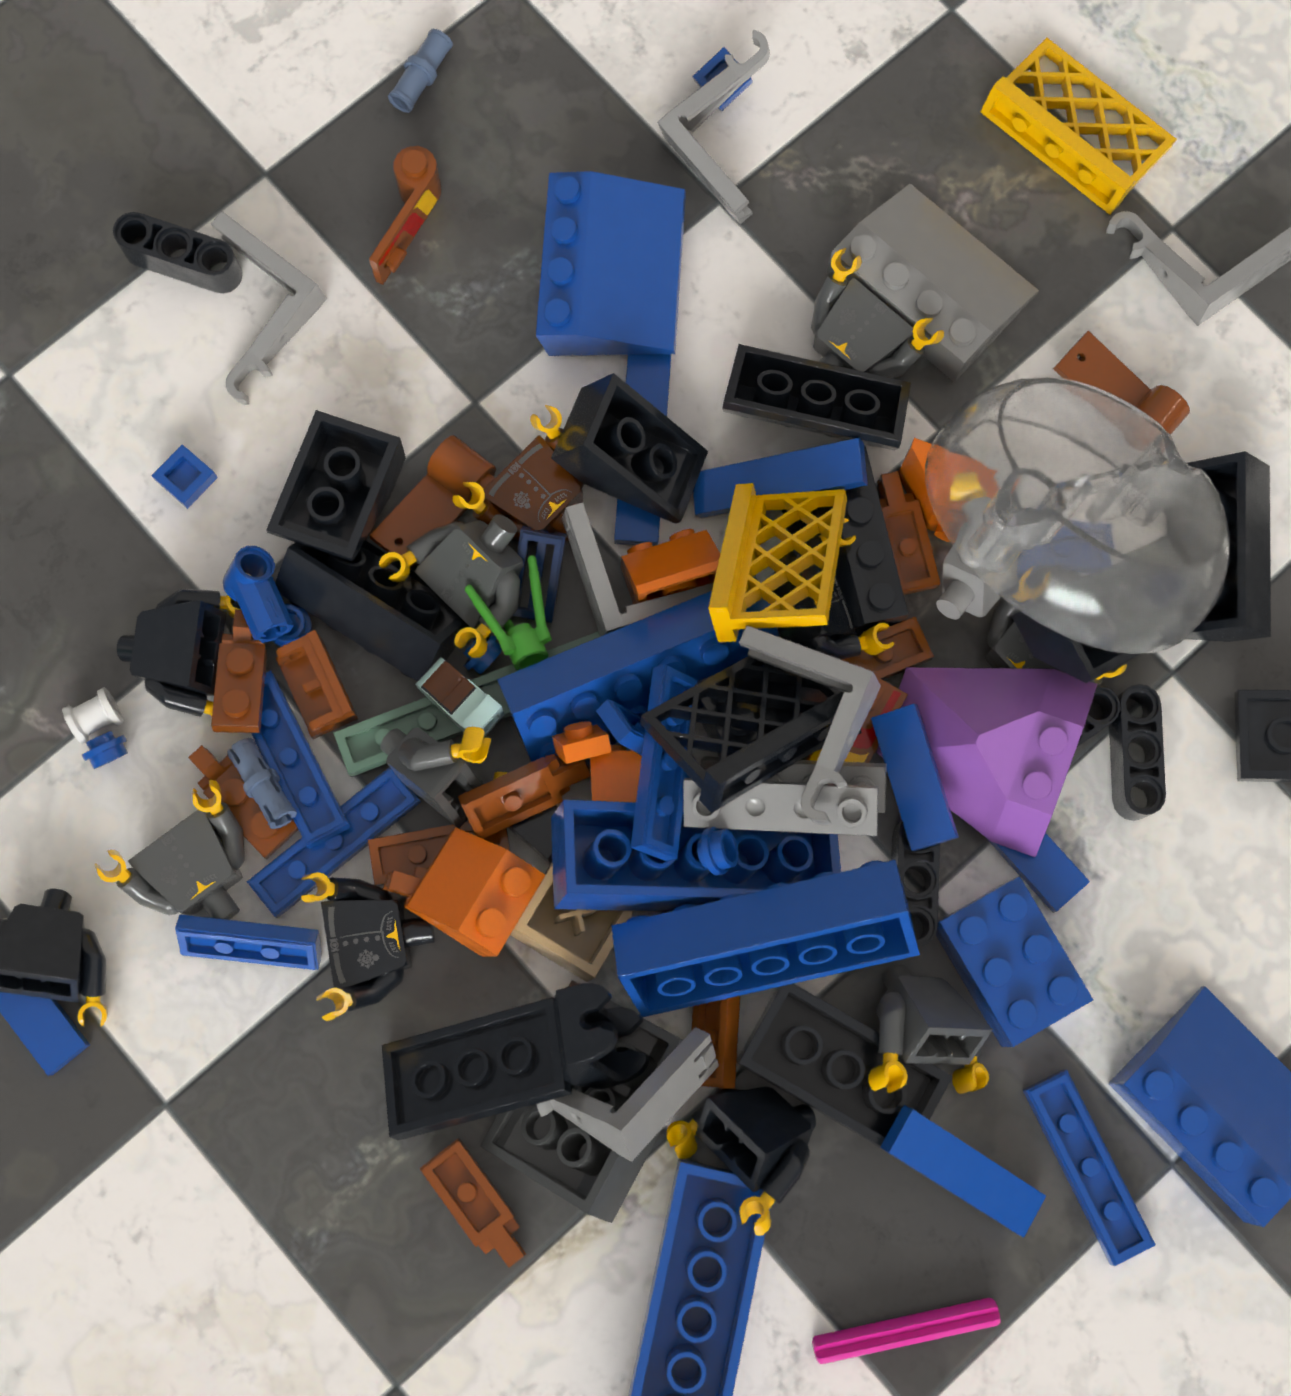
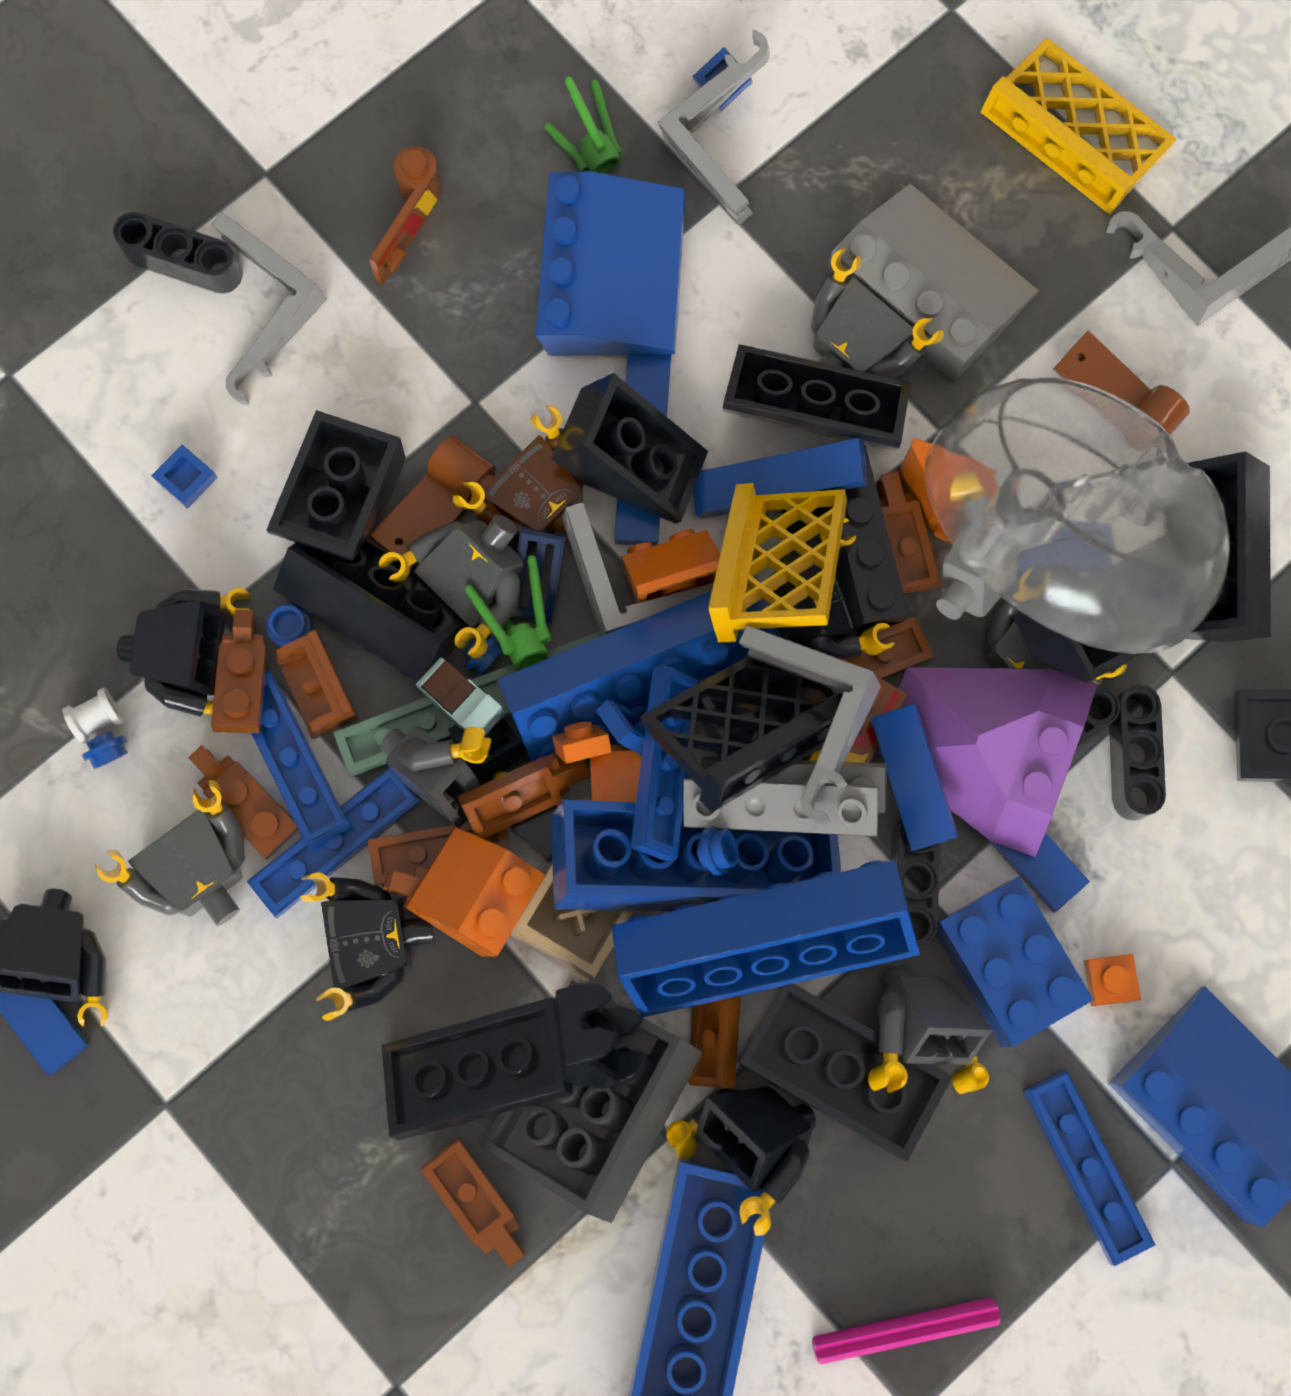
(248, 942): blue tile -> none
(257, 593): blue piece -> none
(261, 783): sand blue pin -> none
(420, 70): sand blue pin -> none
(503, 749): none -> black bracket
(599, 151): none -> bright green plant
(649, 1106): light grey hinge -> none
(963, 1171): blue tile -> none
(1112, 980): none -> orange plate

